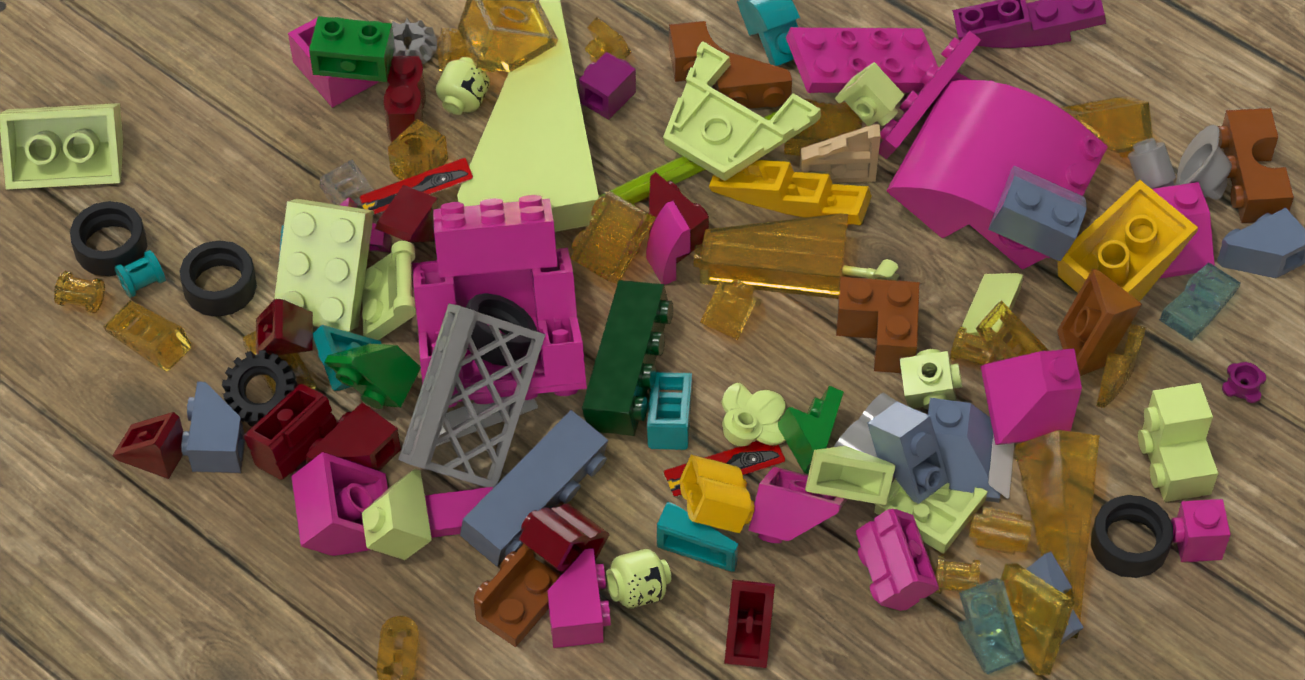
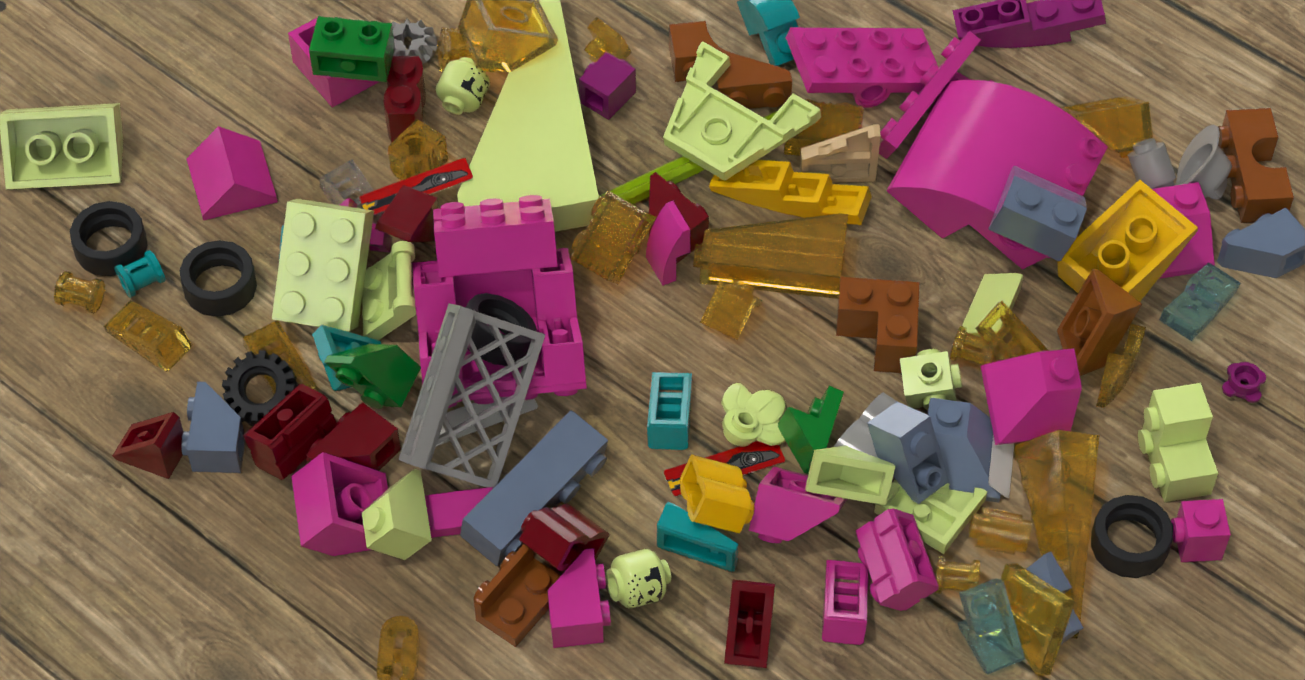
(230, 174): none -> dark pink slope
(284, 329): dark red slope -> none
(627, 358): dark green brick -> none
(845, 625): none -> dark pink slope
(871, 95): yellowish green brick -> none
(885, 271): yellowish green hand -> none

